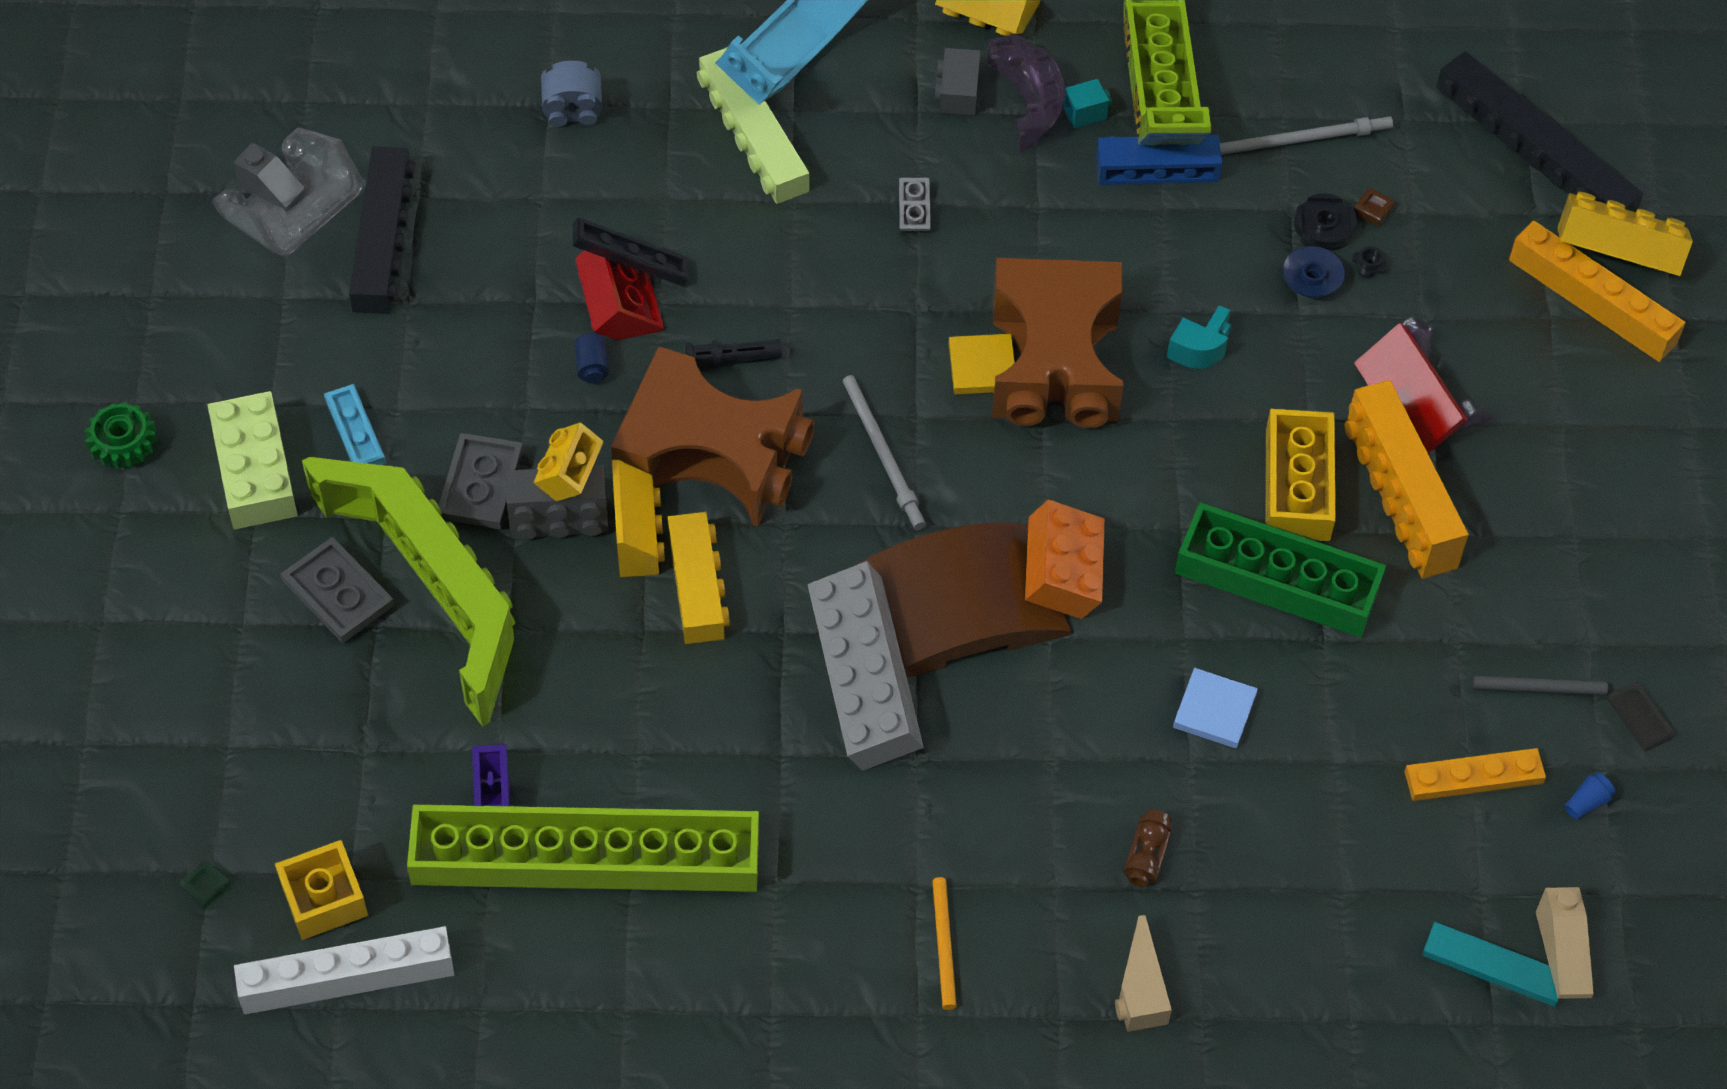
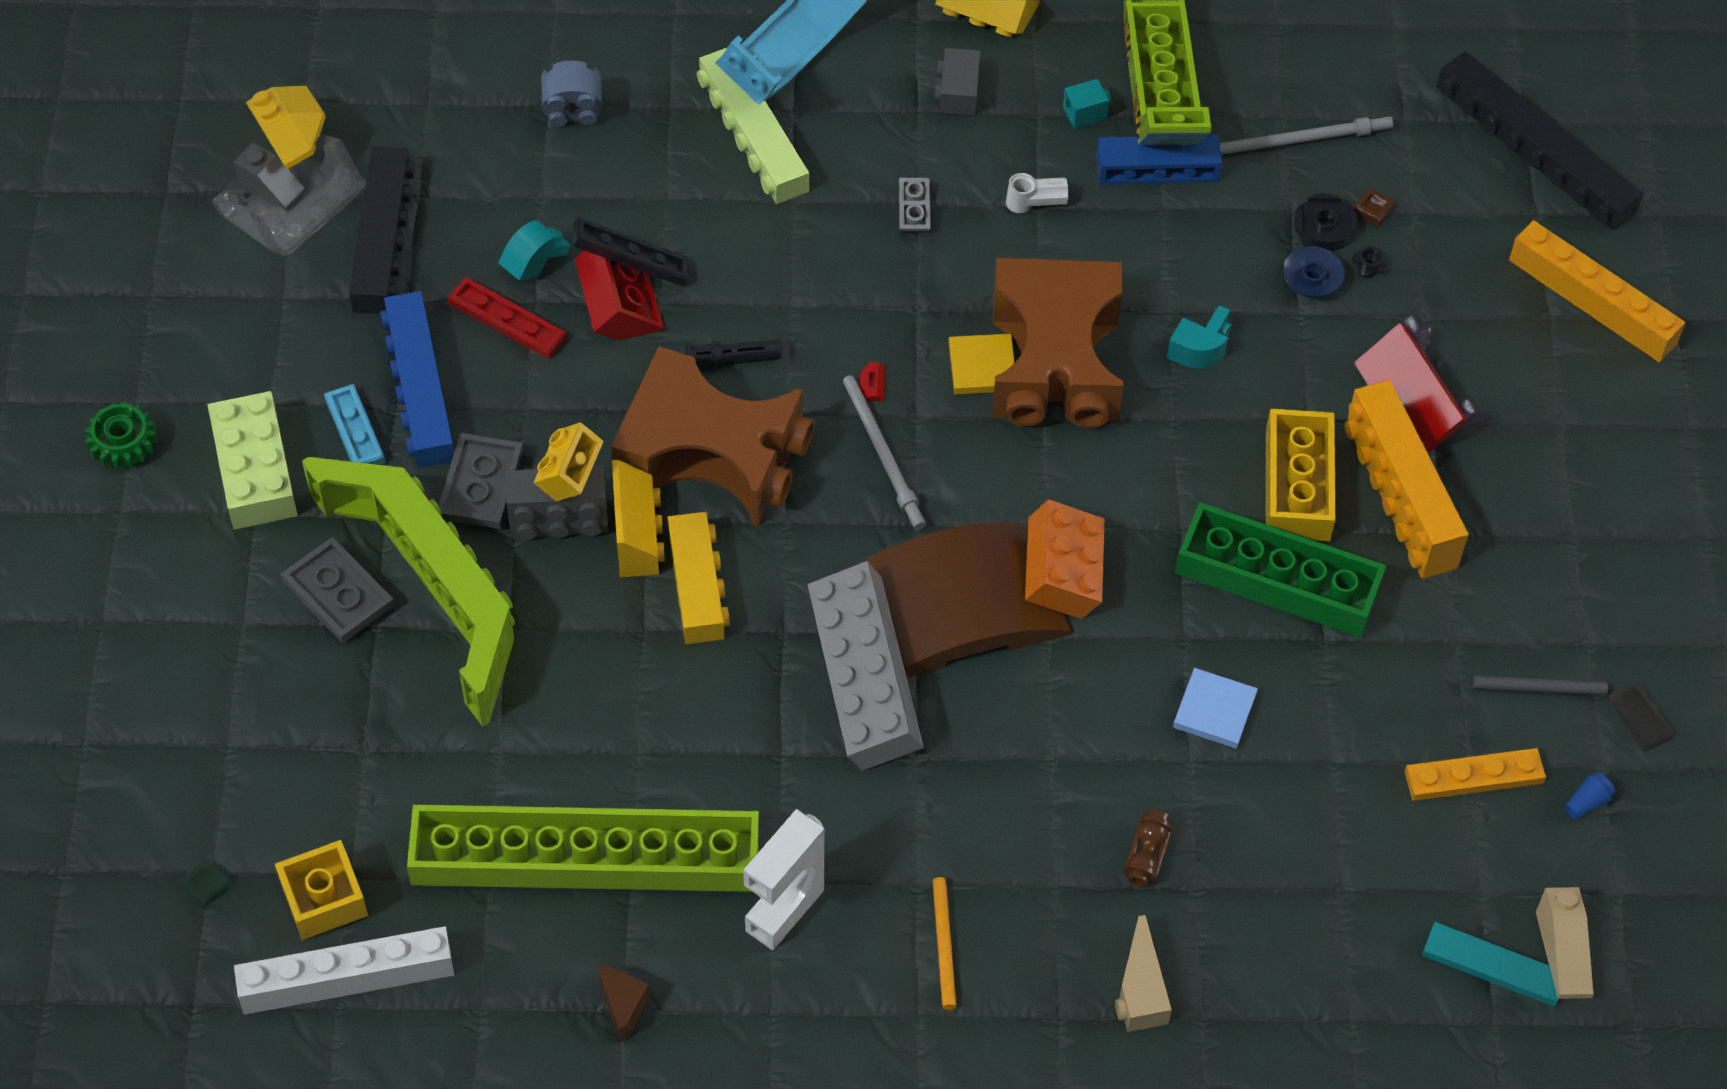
(289, 121): none -> yellow wedge
(419, 379): none -> blue brick
(491, 775): dark purple slope -> none
(507, 318): none -> red tile
(531, 248): none -> teal brick
(591, 358): dark blue brick -> none
(624, 997): none -> reddish brown slope
(786, 877): none -> white arch
(872, 381): none -> red piece
(1028, 192): none -> white piece
(1036, 78): clear purple windscreen -> none
(1625, 233): yellow brick -> none

